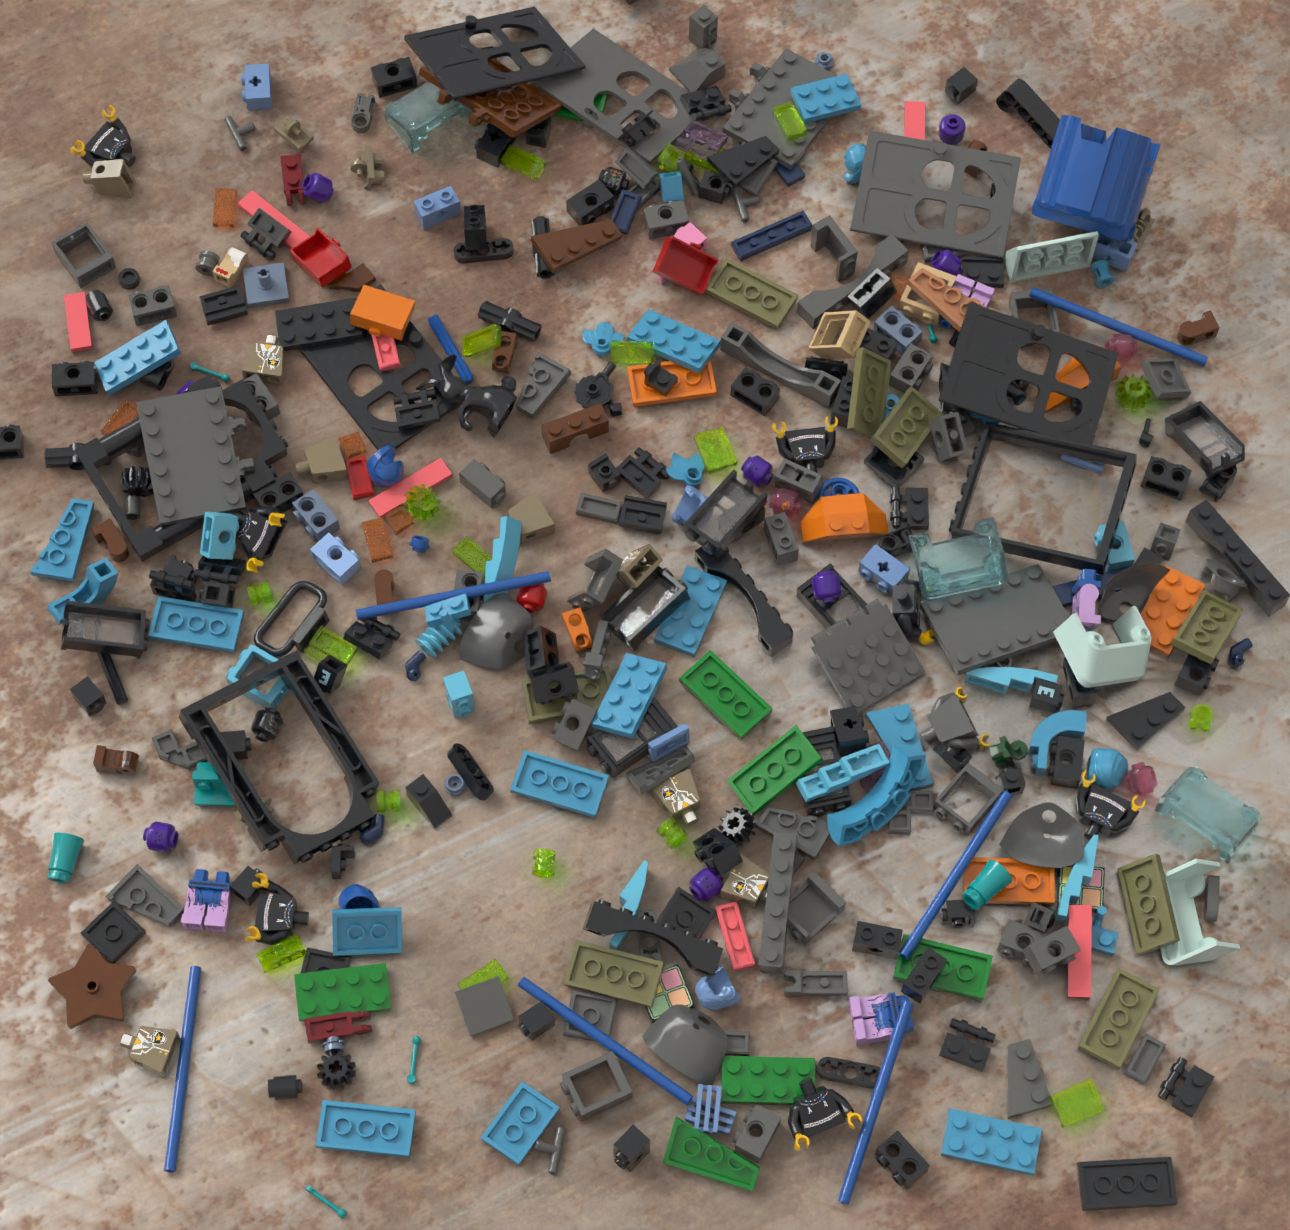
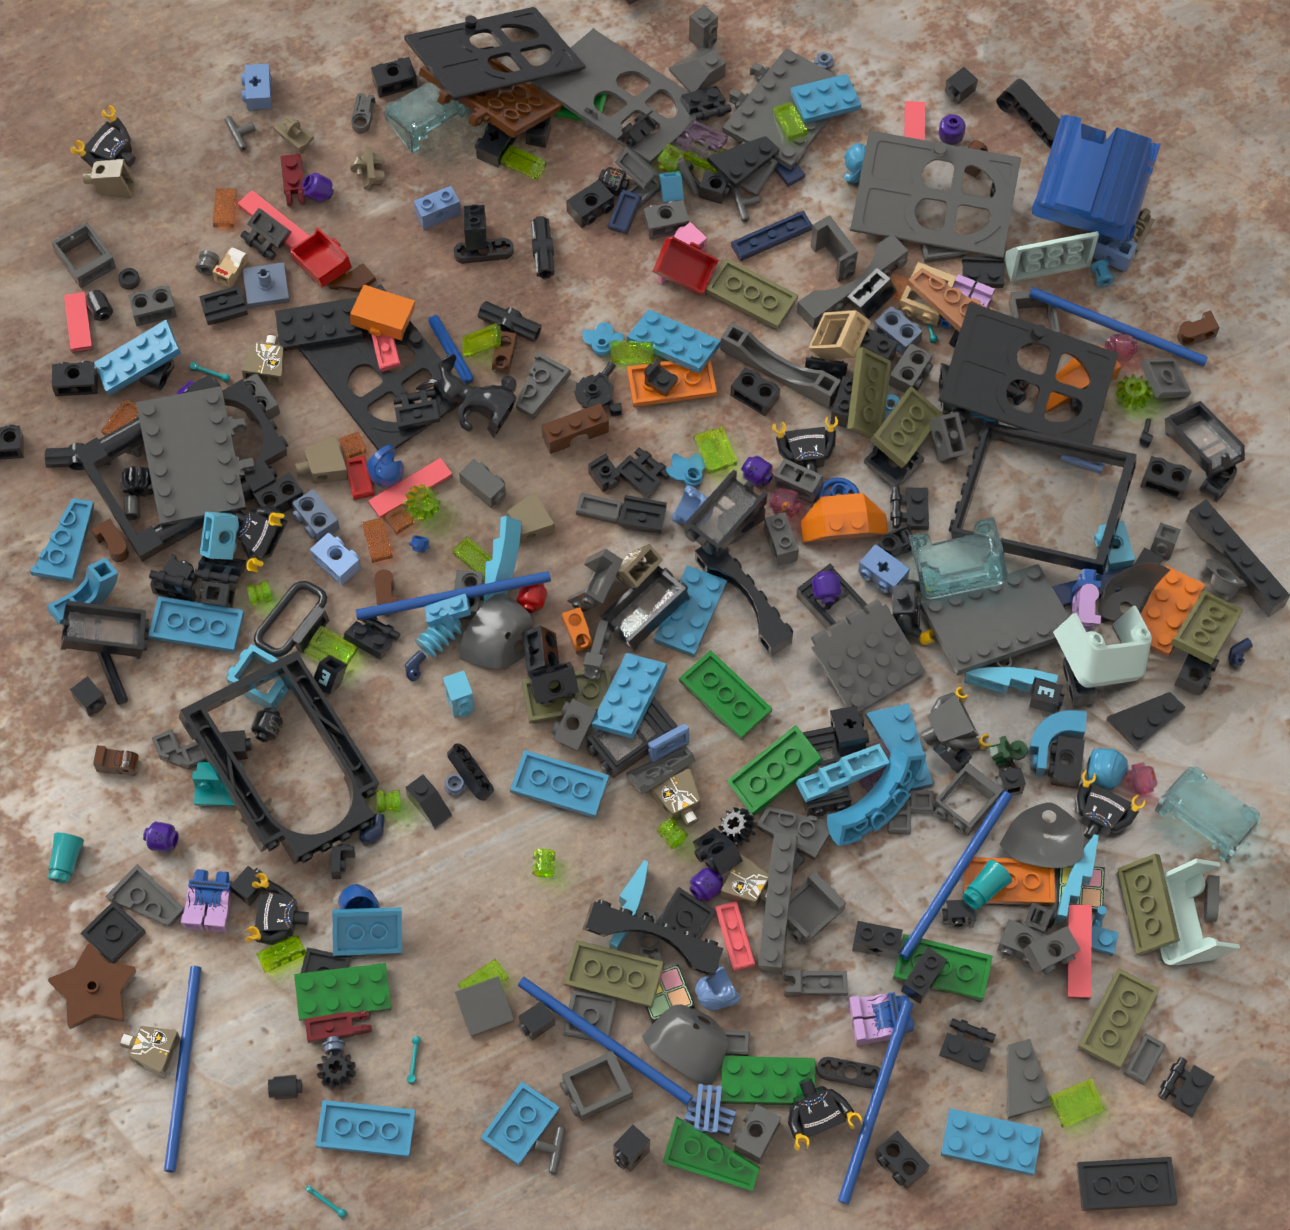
(574, 243): reddish brown wing -> none
(947, 262): dark purple head -> none
(1199, 721): clear neon green brick -> none

